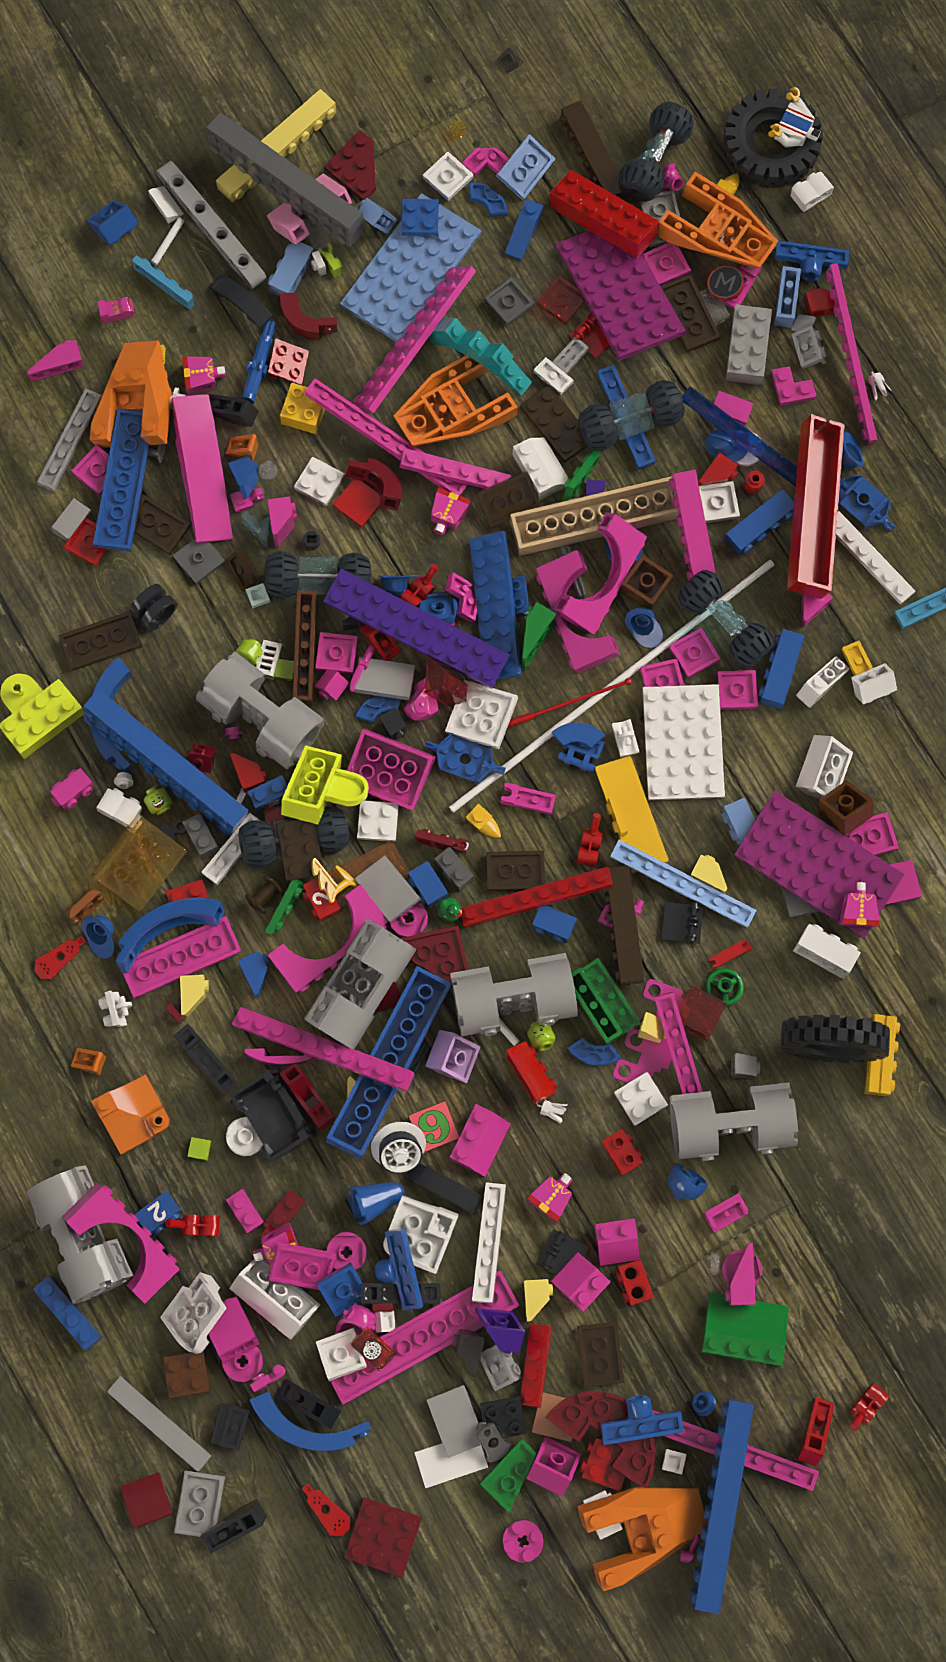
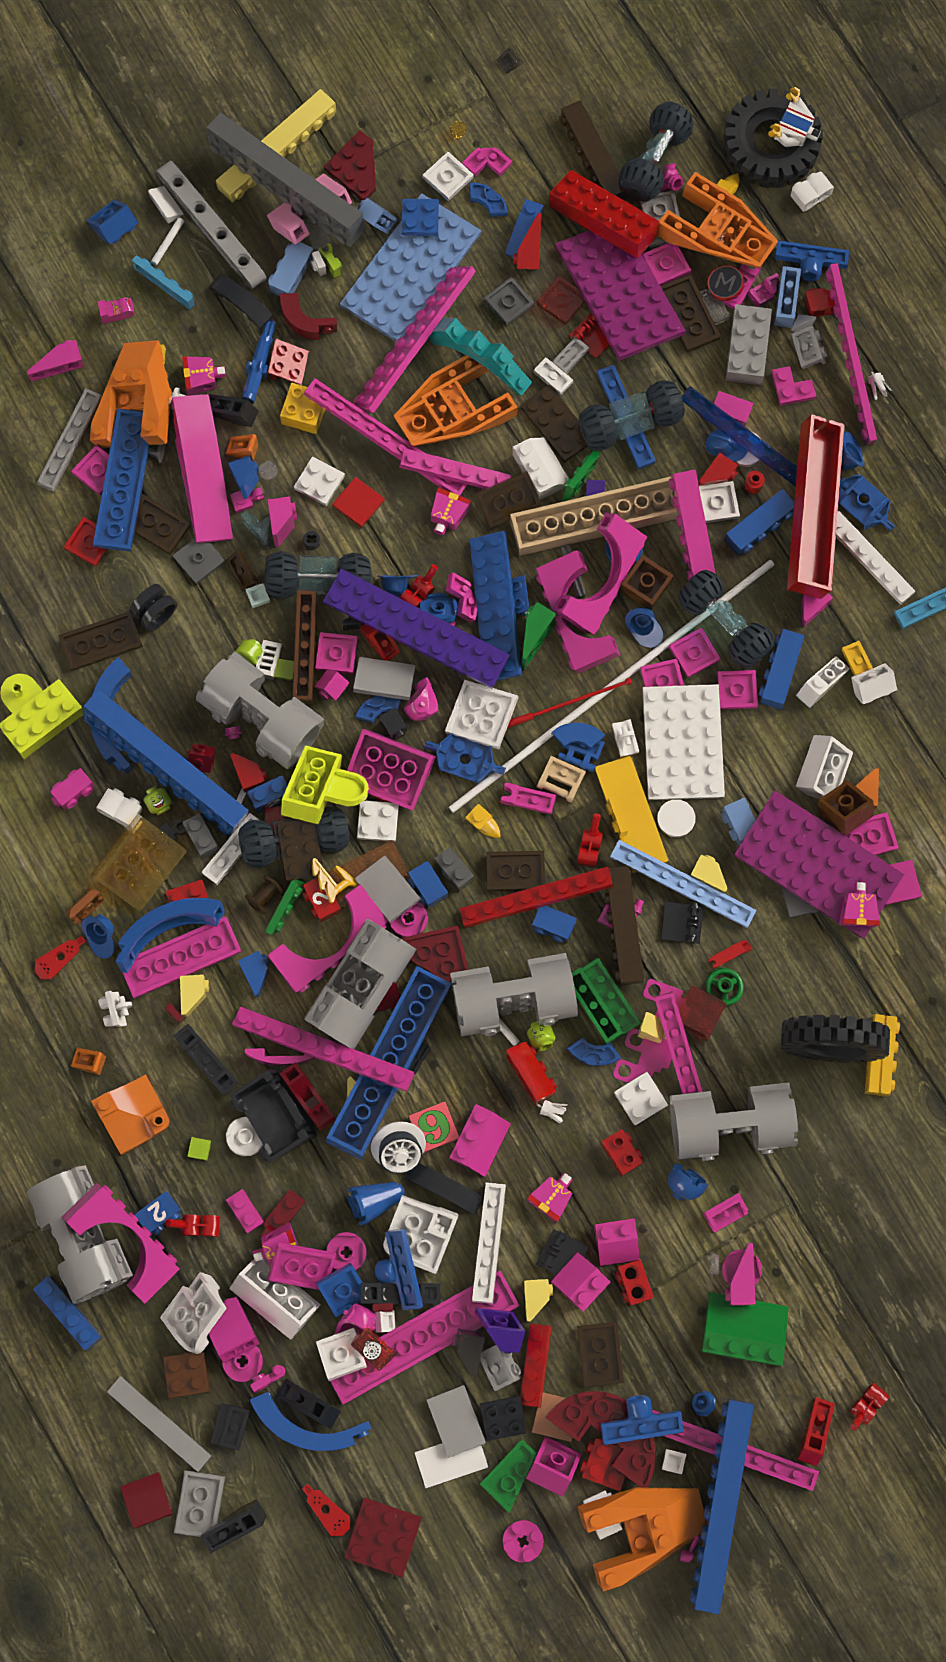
(70, 519): light grey hinge -> none
(123, 780): white plate -> none
(362, 664): dark pink piece -> none
(380, 477): dark red arch -> none
(441, 841): dark red hinge -> none
(444, 684): clear red slope -> none
(449, 909): green animal -> none
(452, 1056): lavender slope -> none
(484, 1434): flat silver piece -> none
(525, 167): medium blue plate -> none
(529, 249): none -> red slope
(563, 773): none -> tan plate
(676, 818): none -> white tile
(744, 1066): light grey slope -> none
(764, 292): none -> dark pink slope
(827, 951): white brick -> none
(869, 786): none -> orange slope

